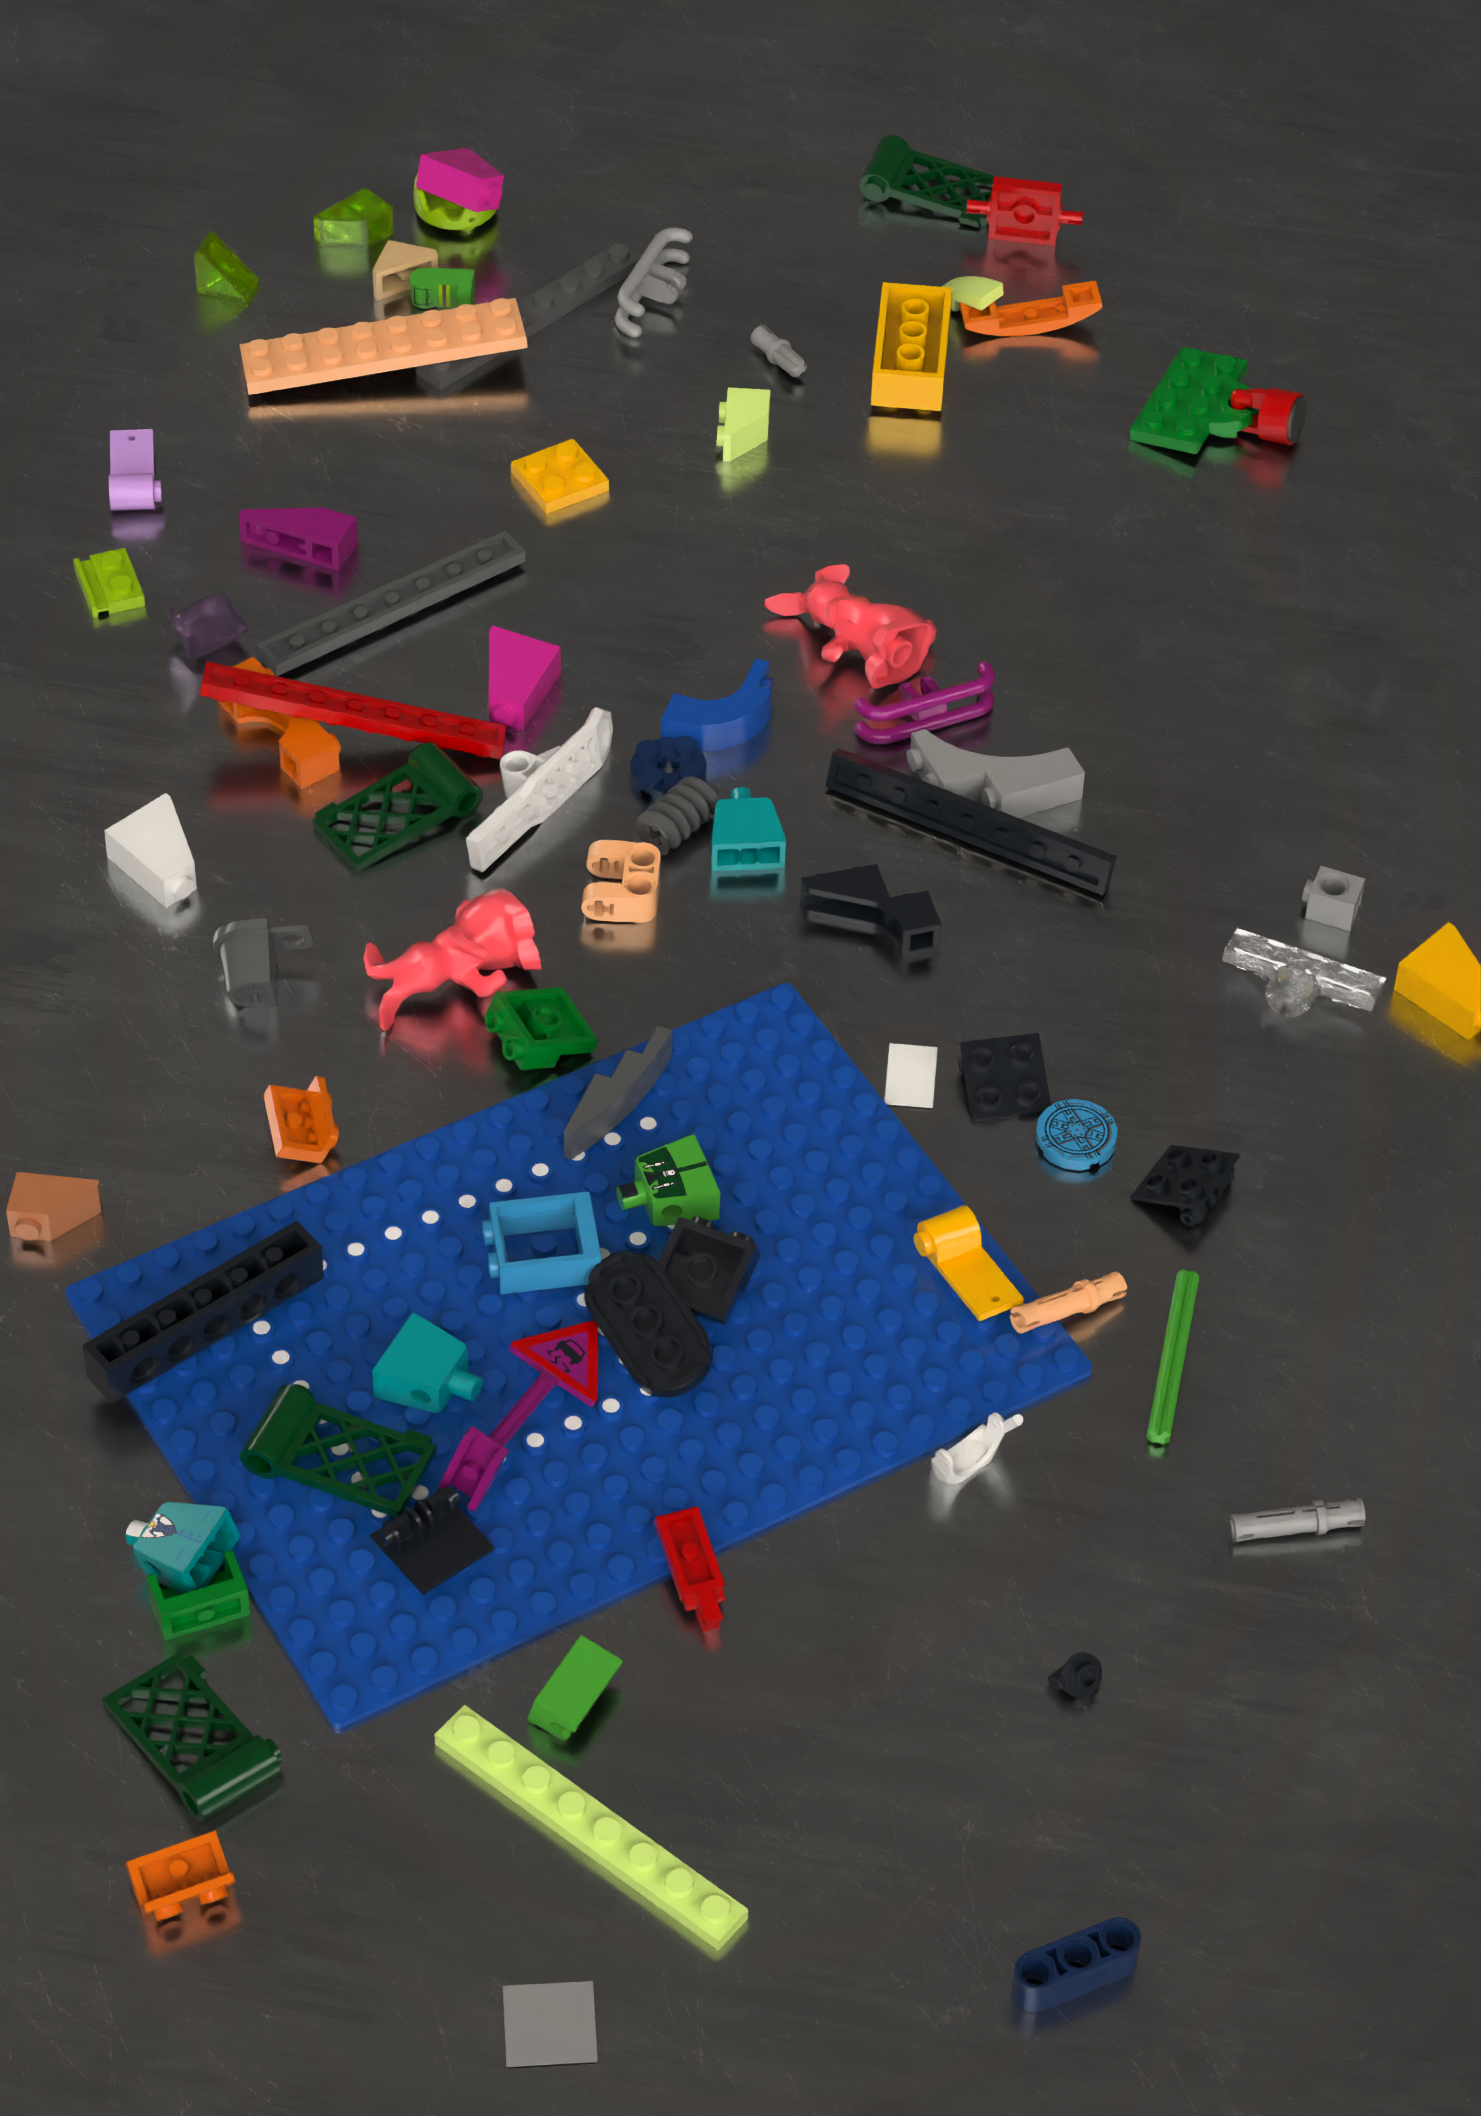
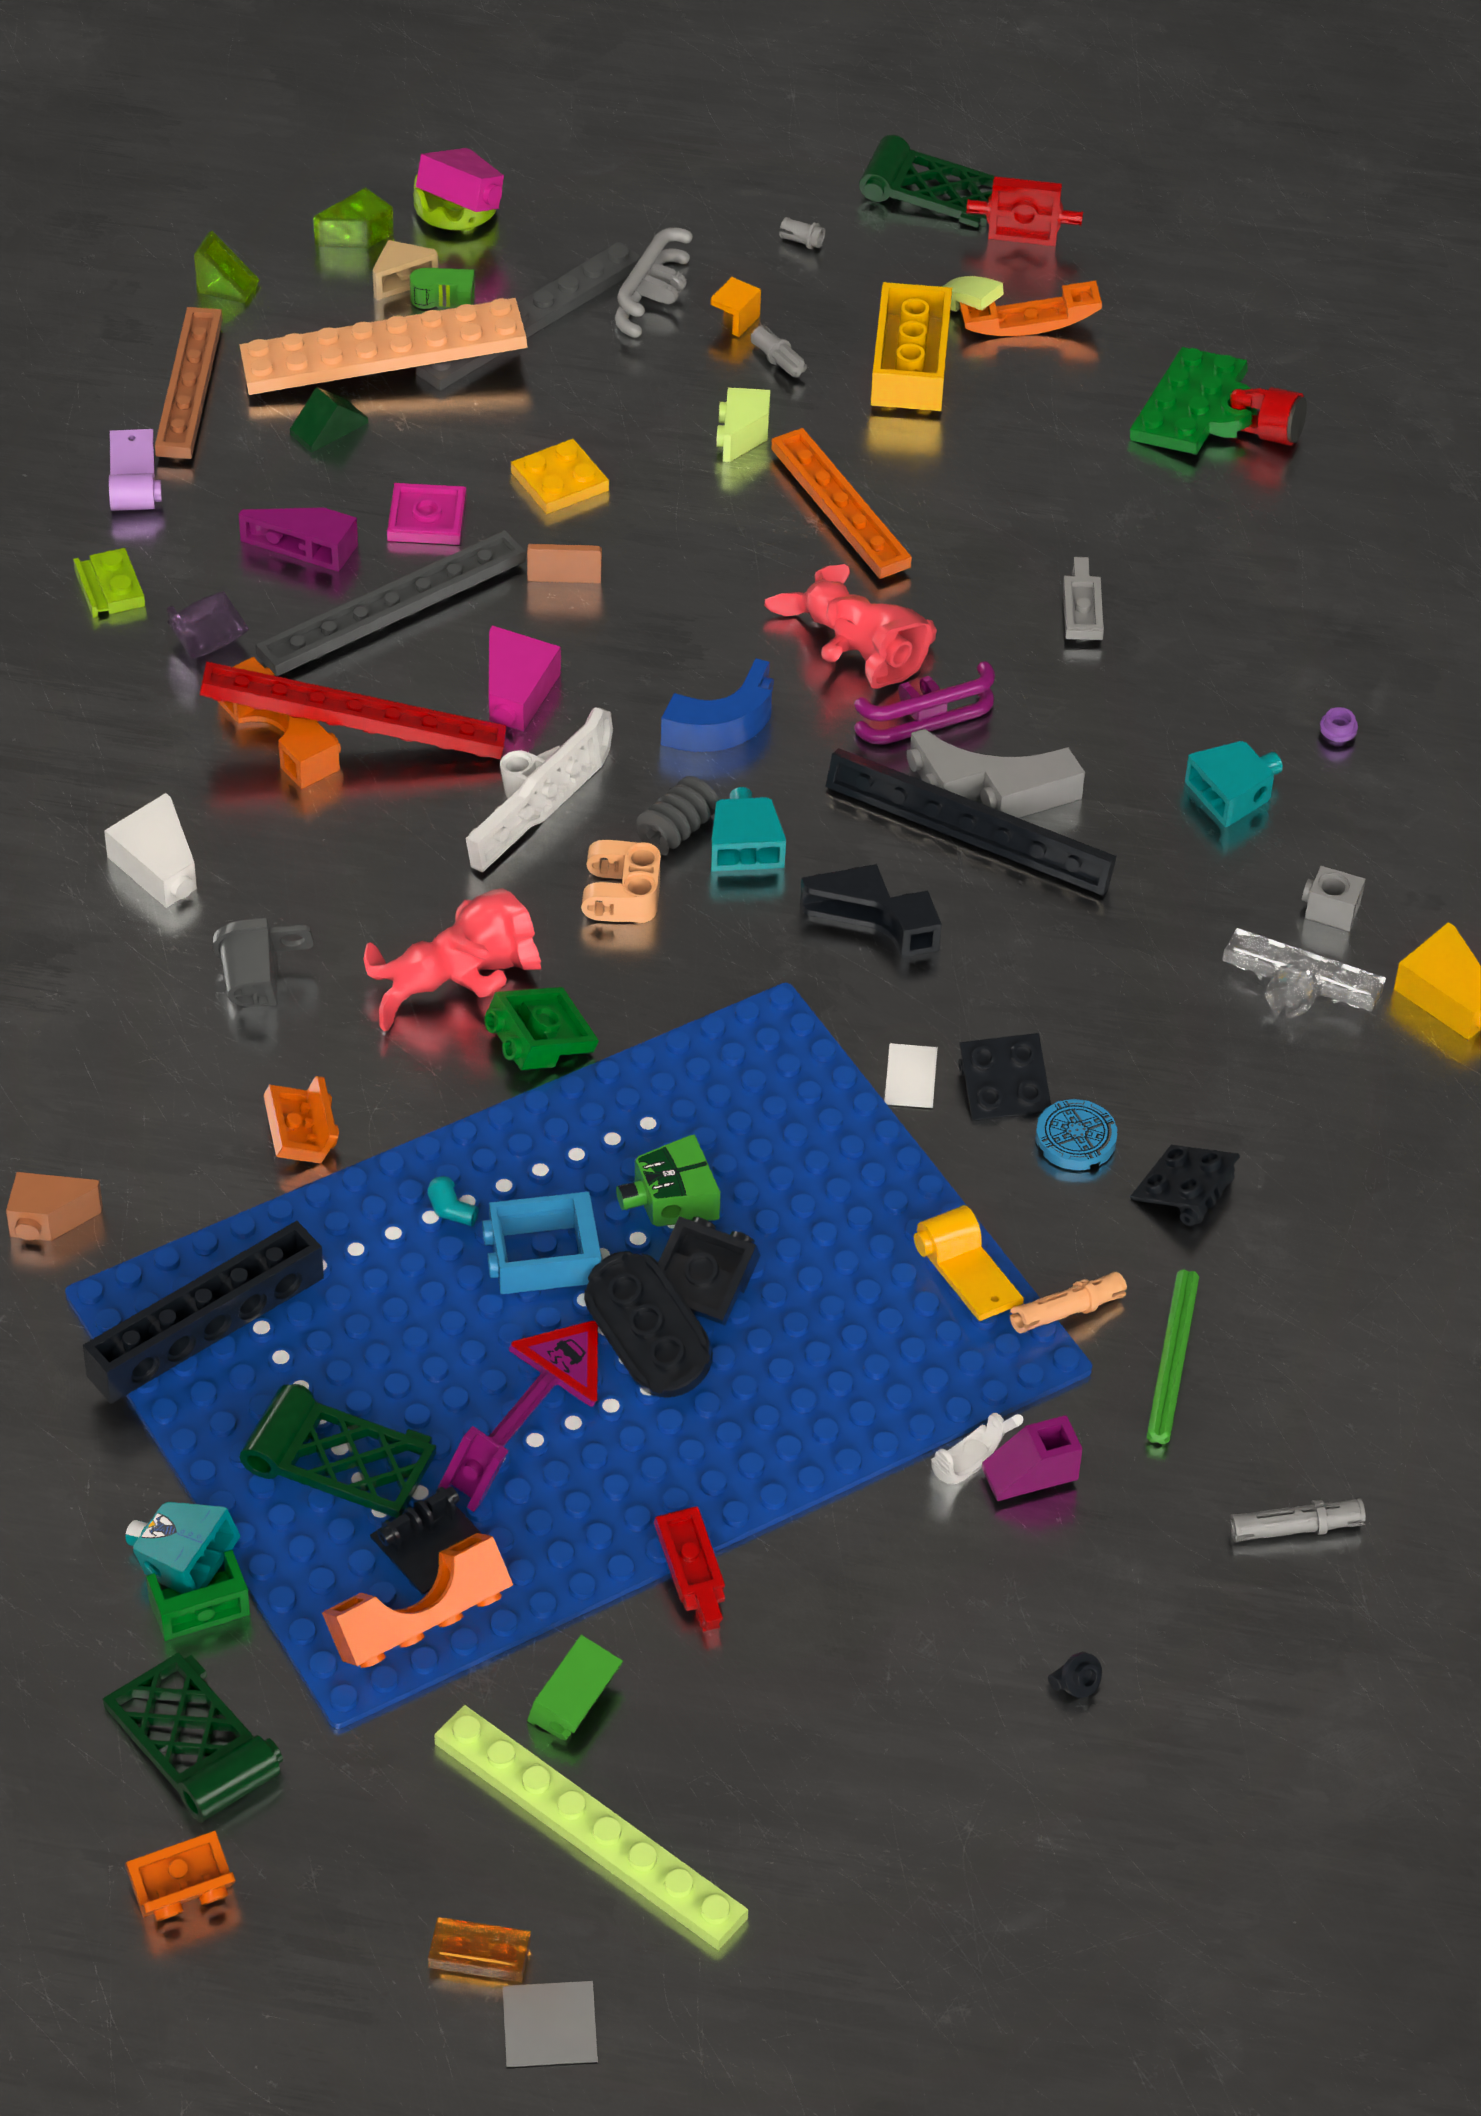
(188, 383): none -> nougat plate
(325, 420): none -> dark green slope
(424, 1368): teal torso -> none
(426, 513): none -> dark pink tile
(431, 774): dark green piece -> none
(446, 1203): none -> teal arm
(466, 1577): none -> orange arch
(479, 1949): none -> clear orange plate
(564, 563): none -> nougat panel
(614, 1098): dark grey slope -> none
(654, 755): dark blue plate -> none
(739, 300): none -> light orange panel
(802, 232): none -> light grey pin
(841, 503): none -> orange plate
(1035, 1459): none -> magenta slope
(1082, 603): none -> light grey hinge
(1086, 1947): dark blue beam -> none
(1232, 779): none -> teal torso
(1339, 725): none -> medium lavender plate

